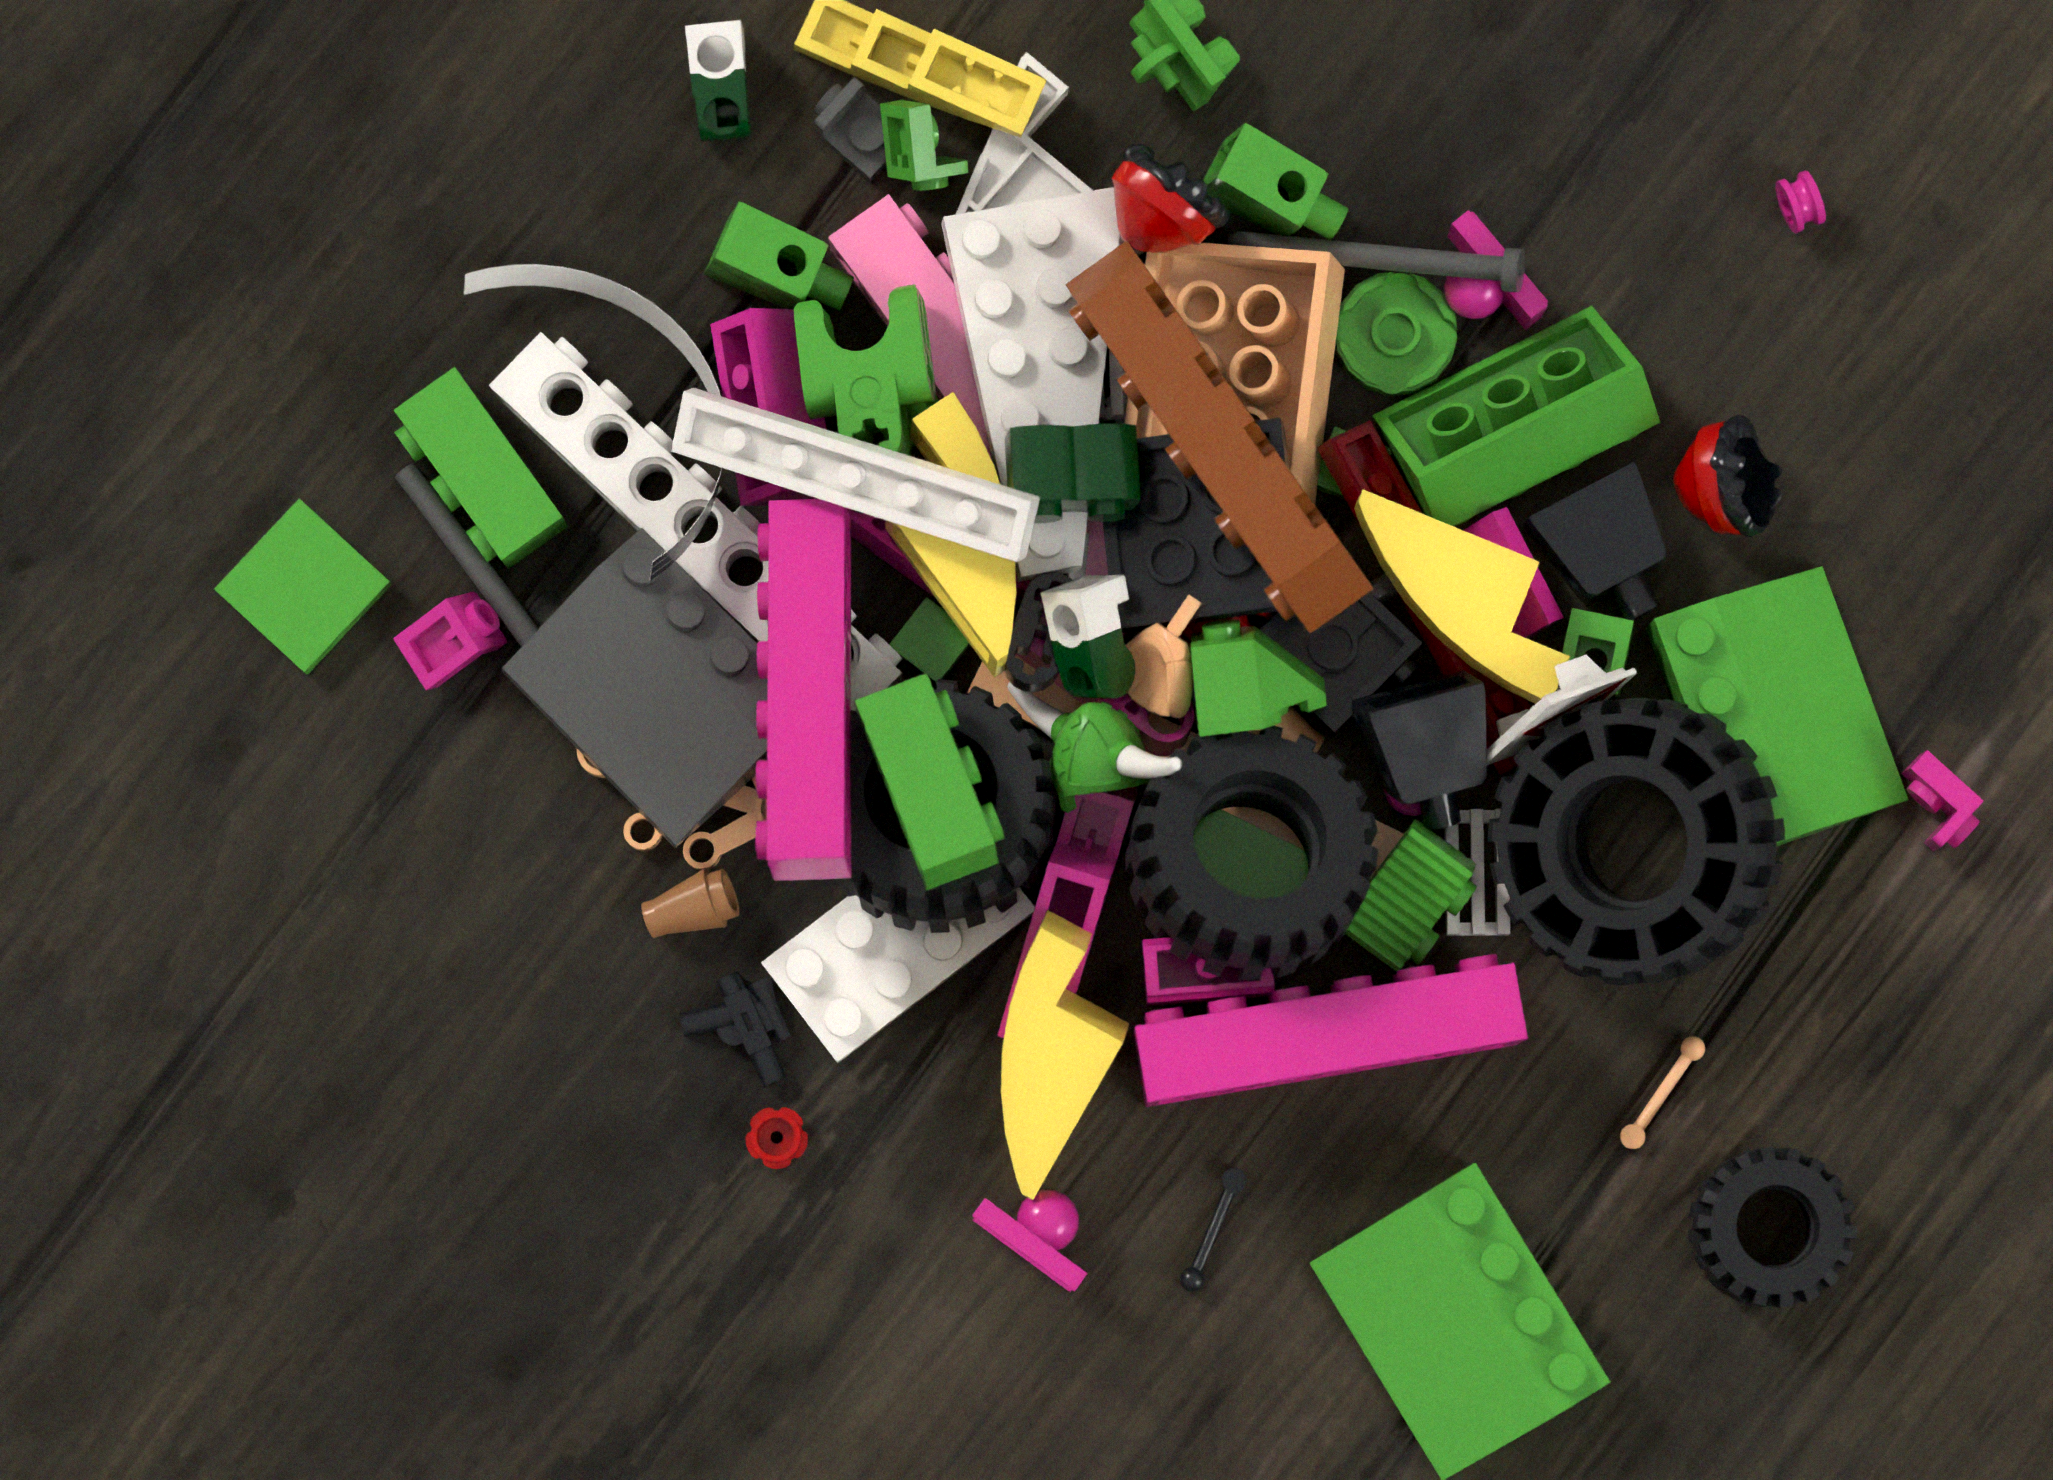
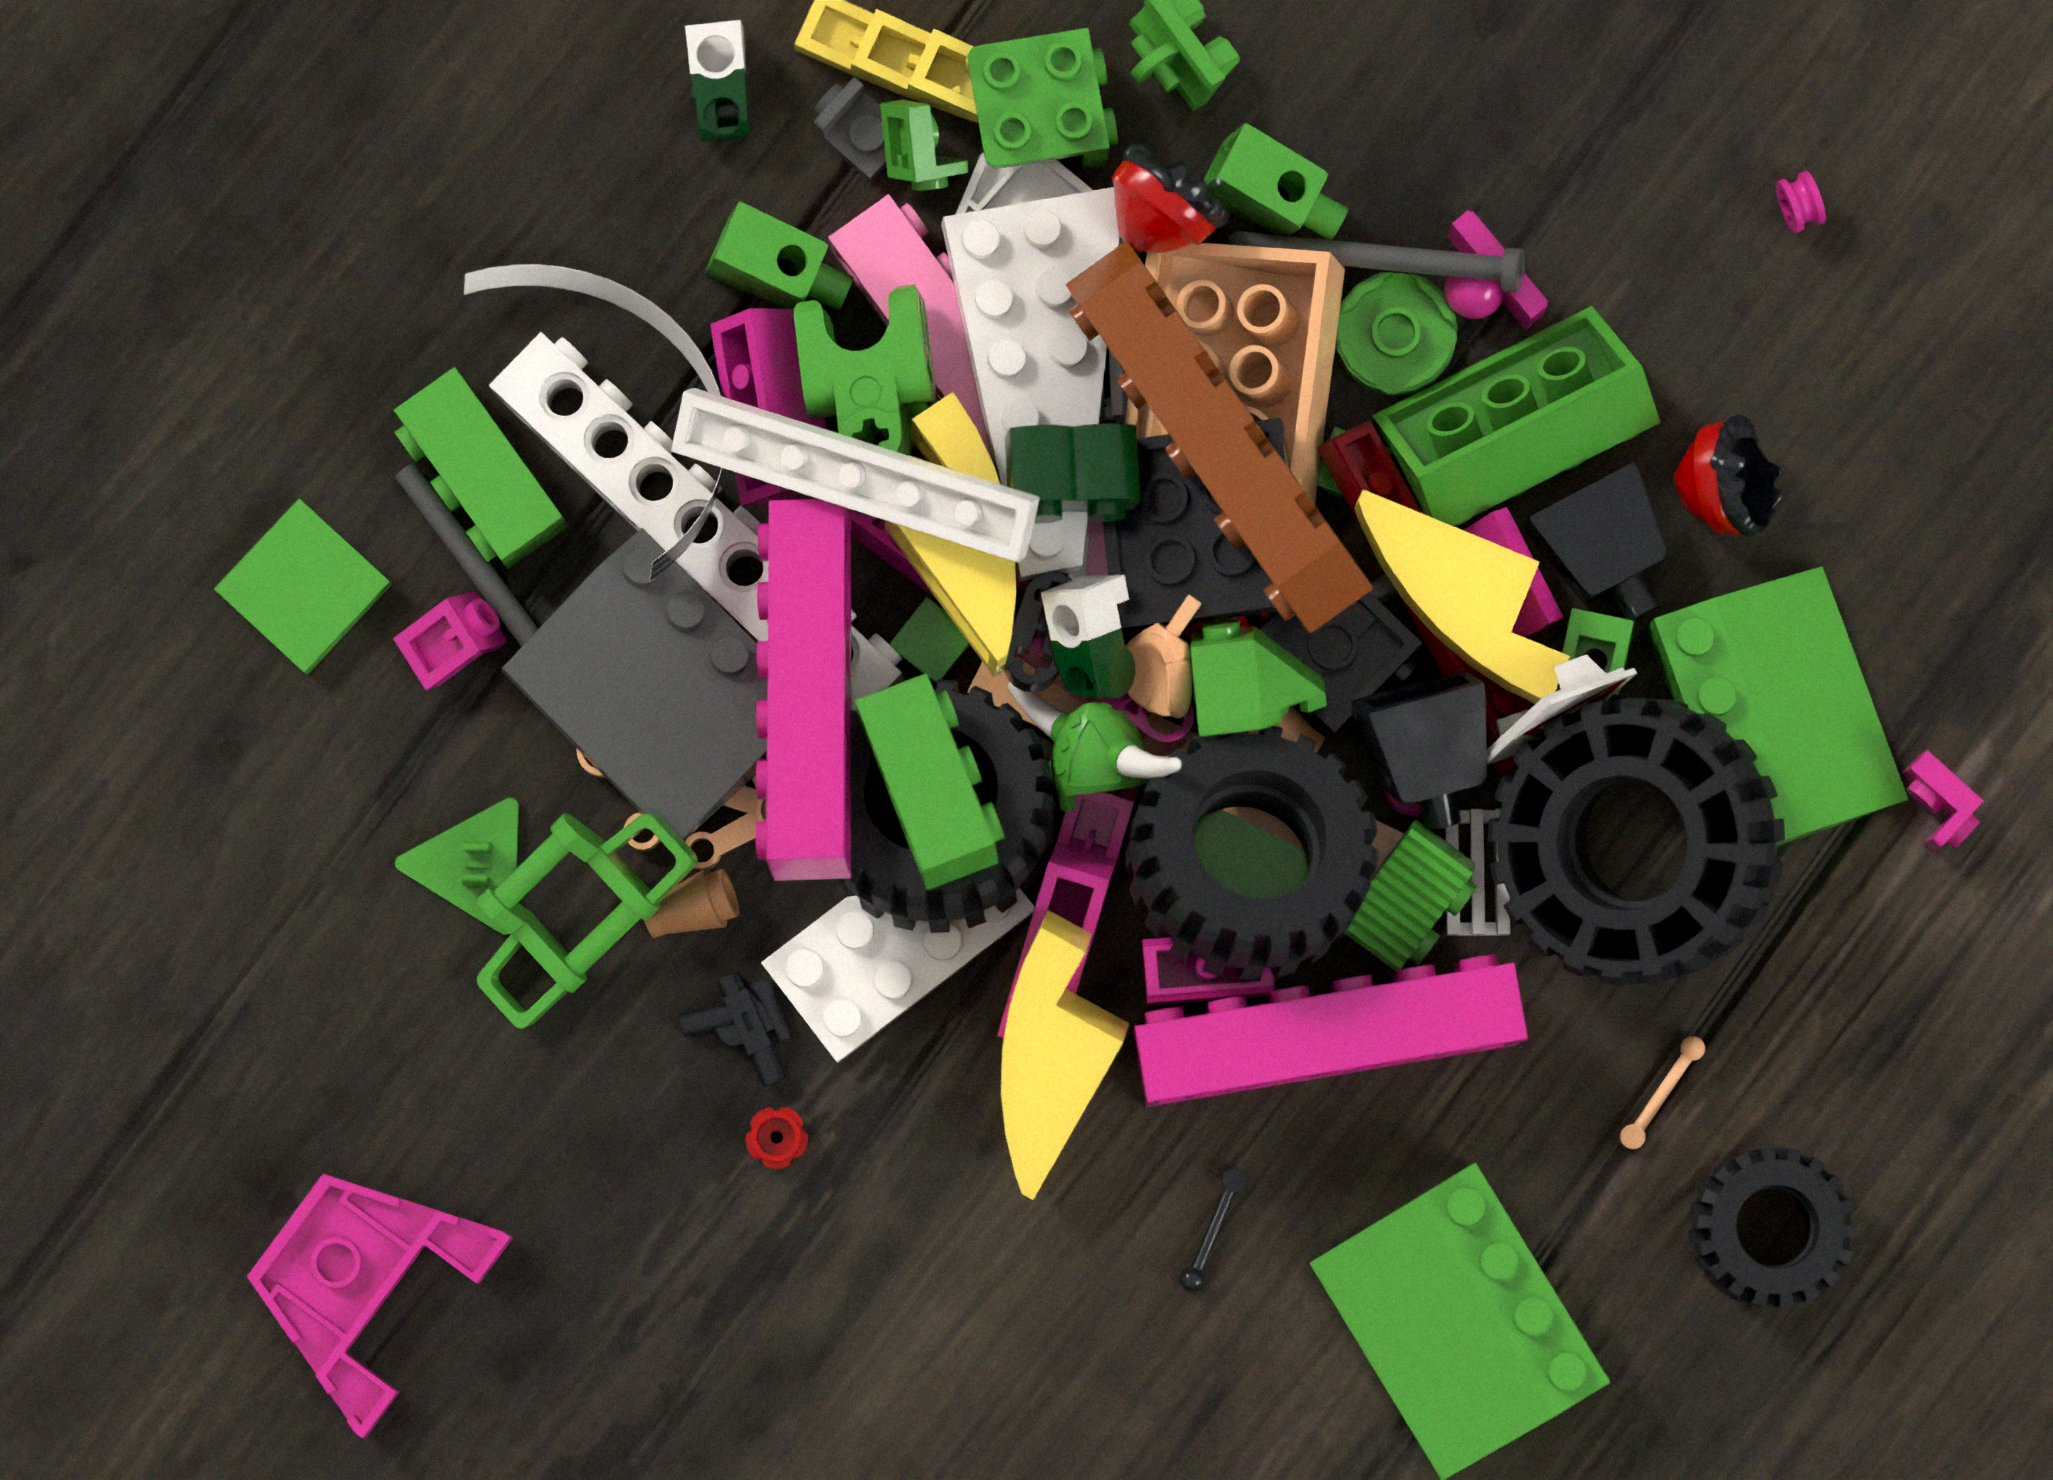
(341, 1264): none -> dark pink wing
(468, 858): none -> bright green piece
(525, 929): none -> bright green bar
(1040, 1230): dark pink tile -> none
(1042, 100): none -> bright green bracket

